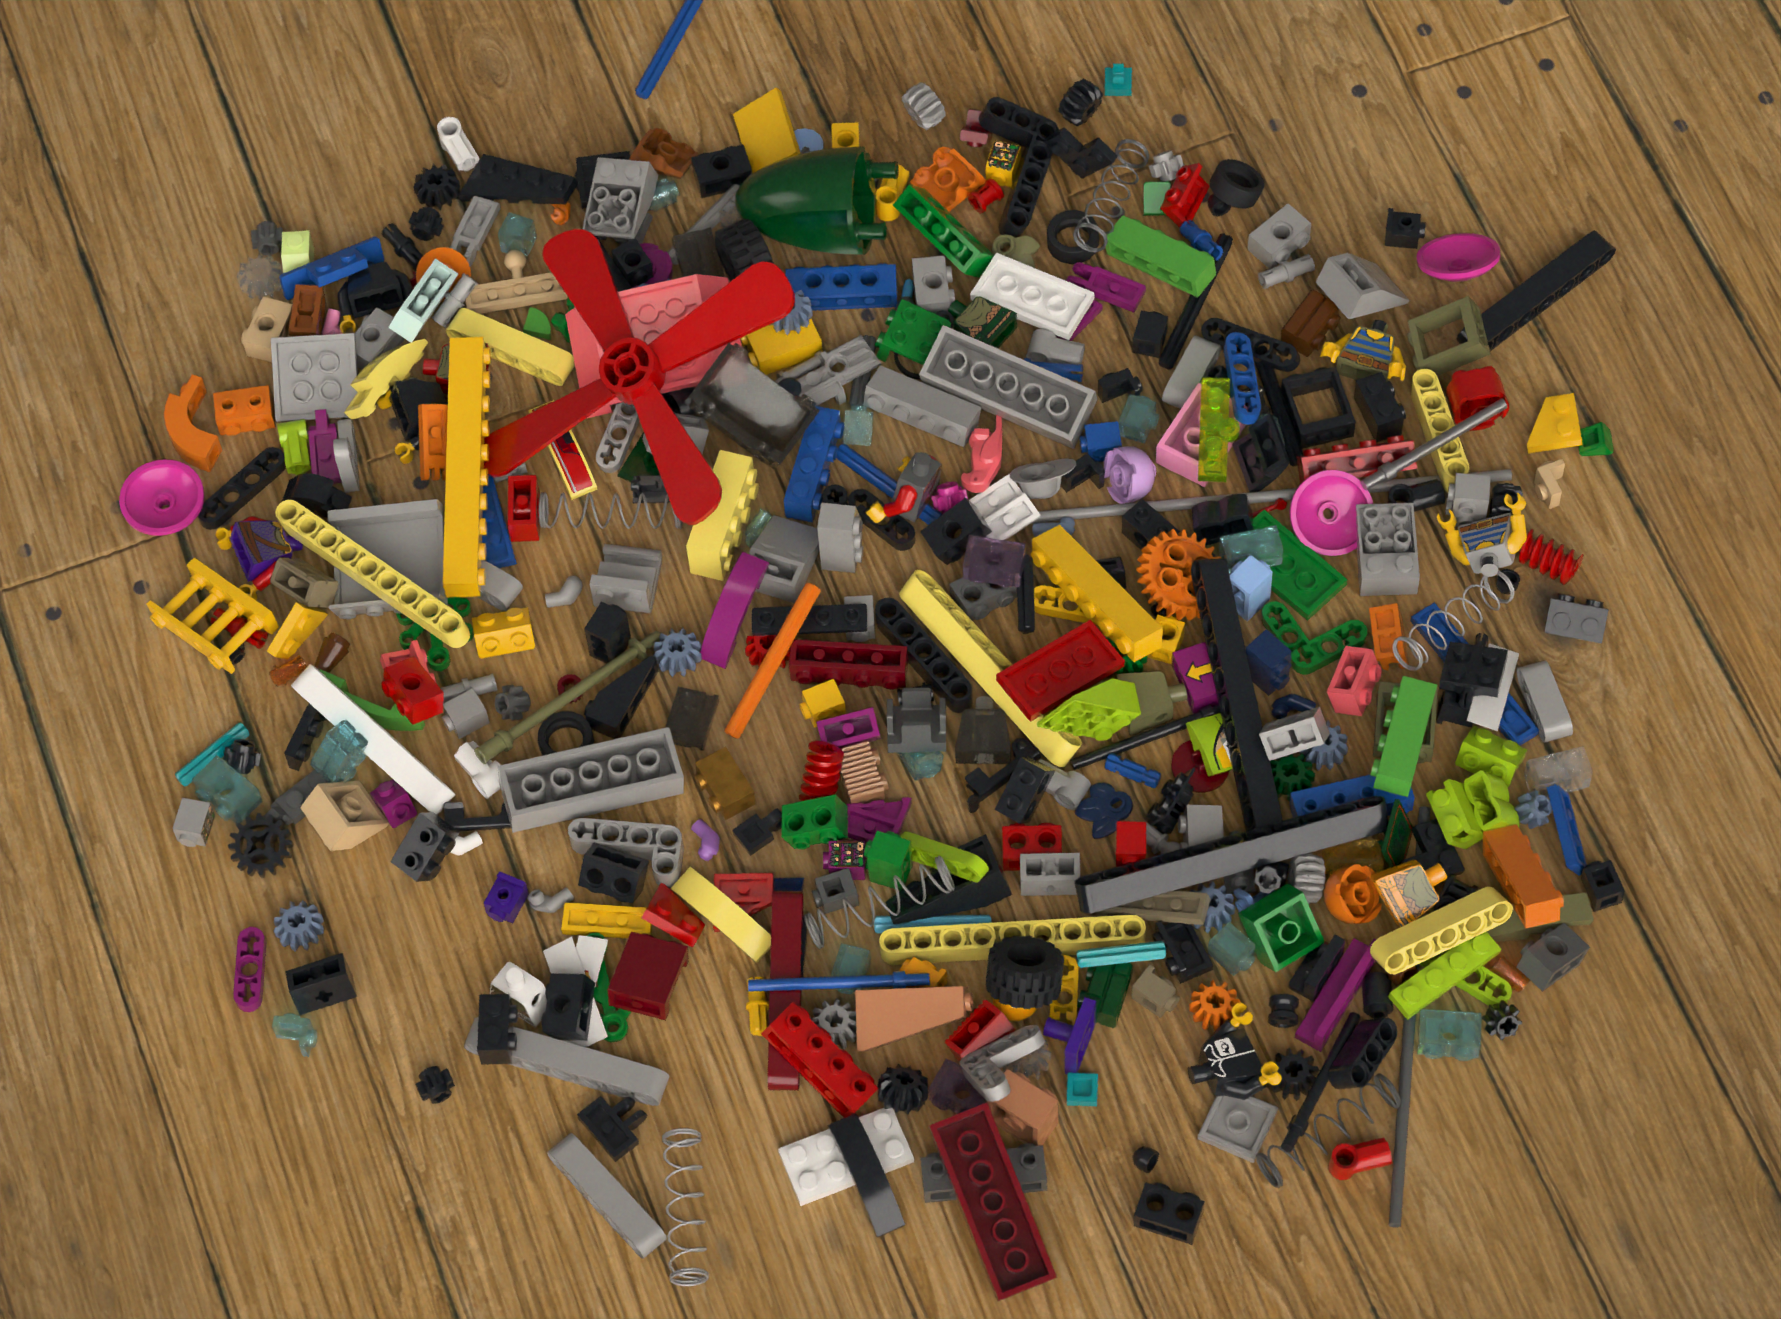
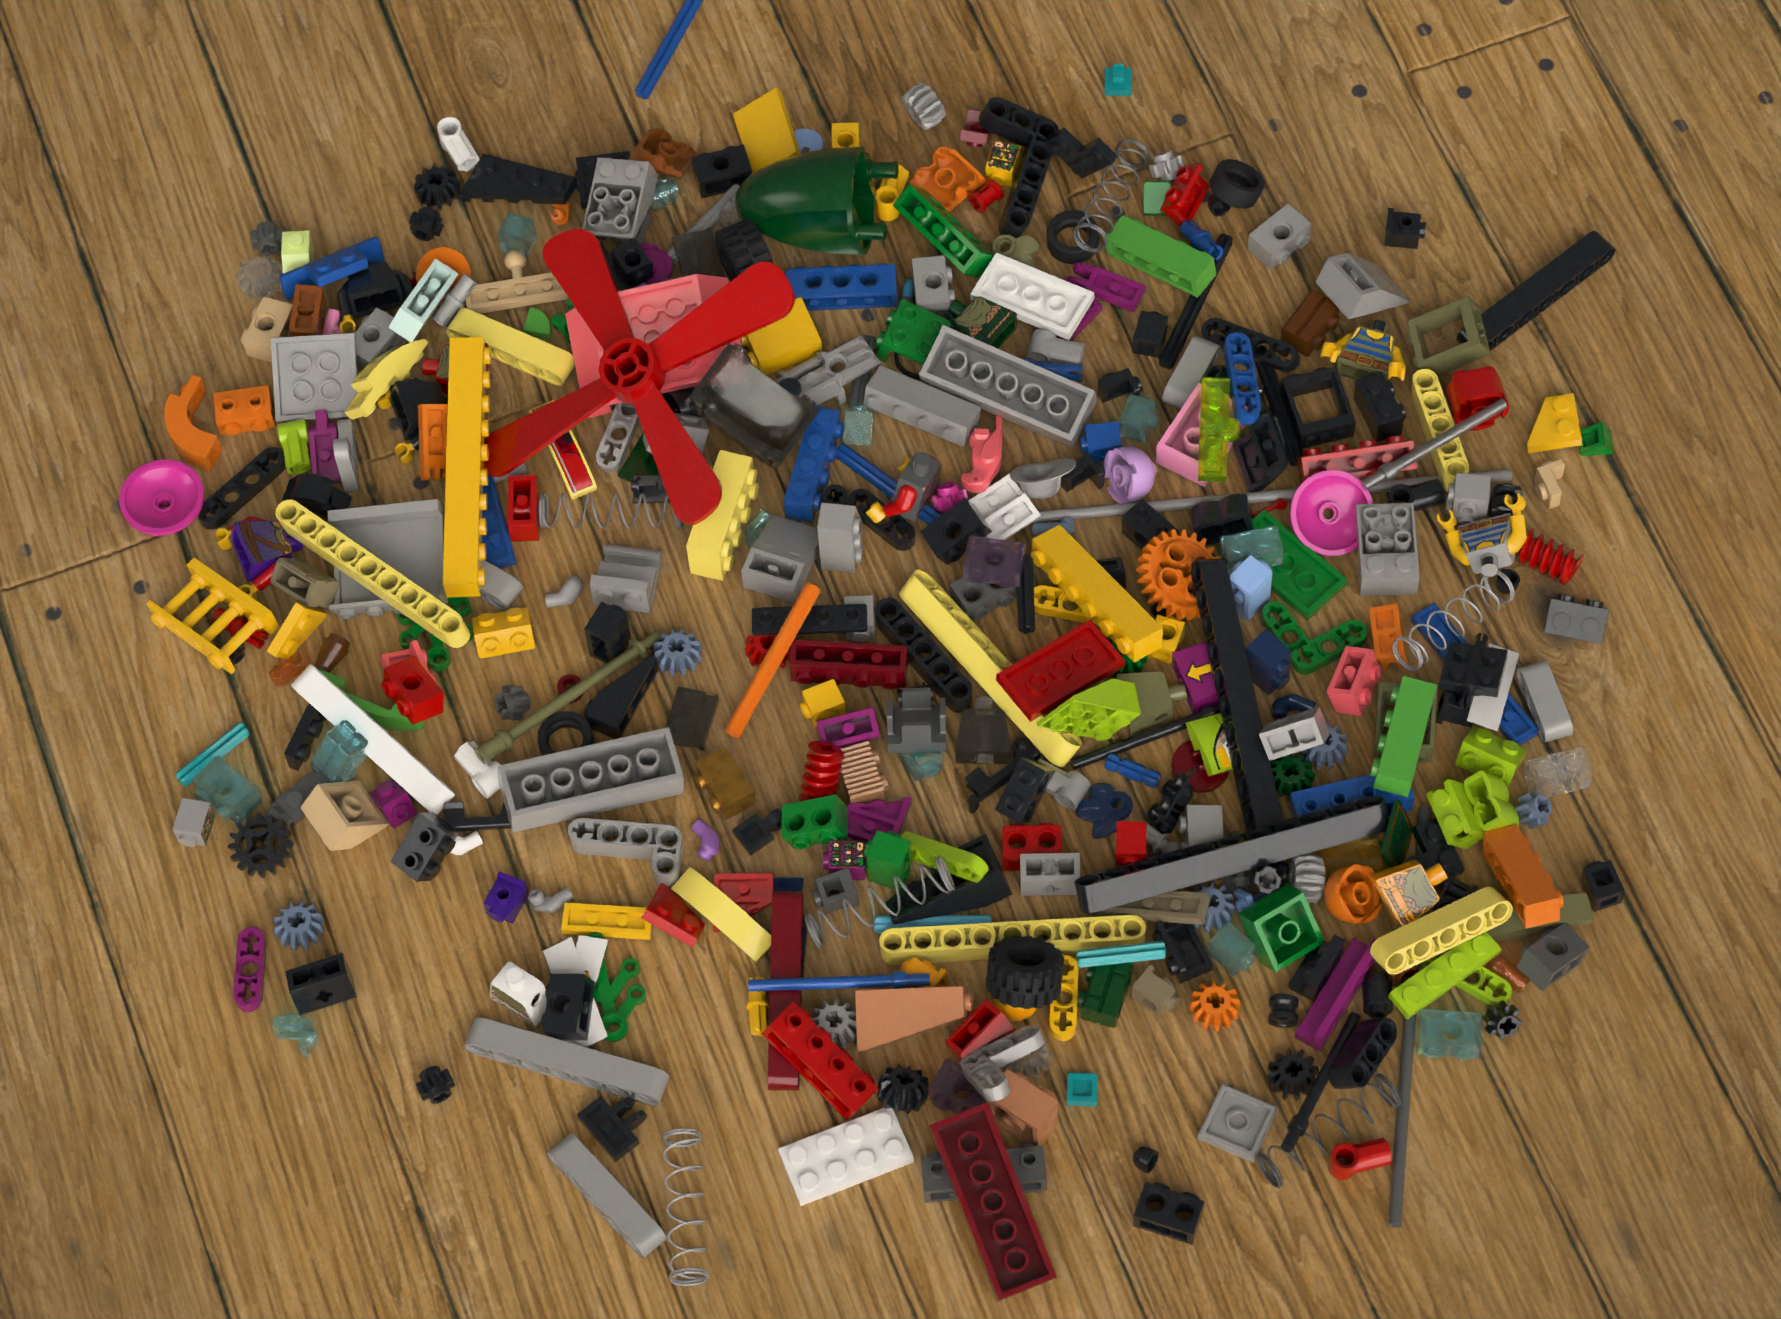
(242, 756): black gear -> none
(403, 245): black pin -> none
(464, 714): light grey brick -> none
(475, 226): light grey hinge -> none
(480, 685): light grey pin -> none
(496, 1029): black brick -> none
(614, 868): black brick -> none
(647, 975): dark red panel -> none
(732, 608): magenta slope -> none
(797, 317): sand blue gear -> none
(851, 962): clear light blue brick -> none
(867, 1174): black slope -> none
(1075, 1036): dark purple tile -> none
(1080, 102): black gear -> none
(1231, 1062): black torso -> none
(1286, 271): light grey pin -> none
(1458, 257): dark pink dish -> none
(1567, 829): blue tile -> none

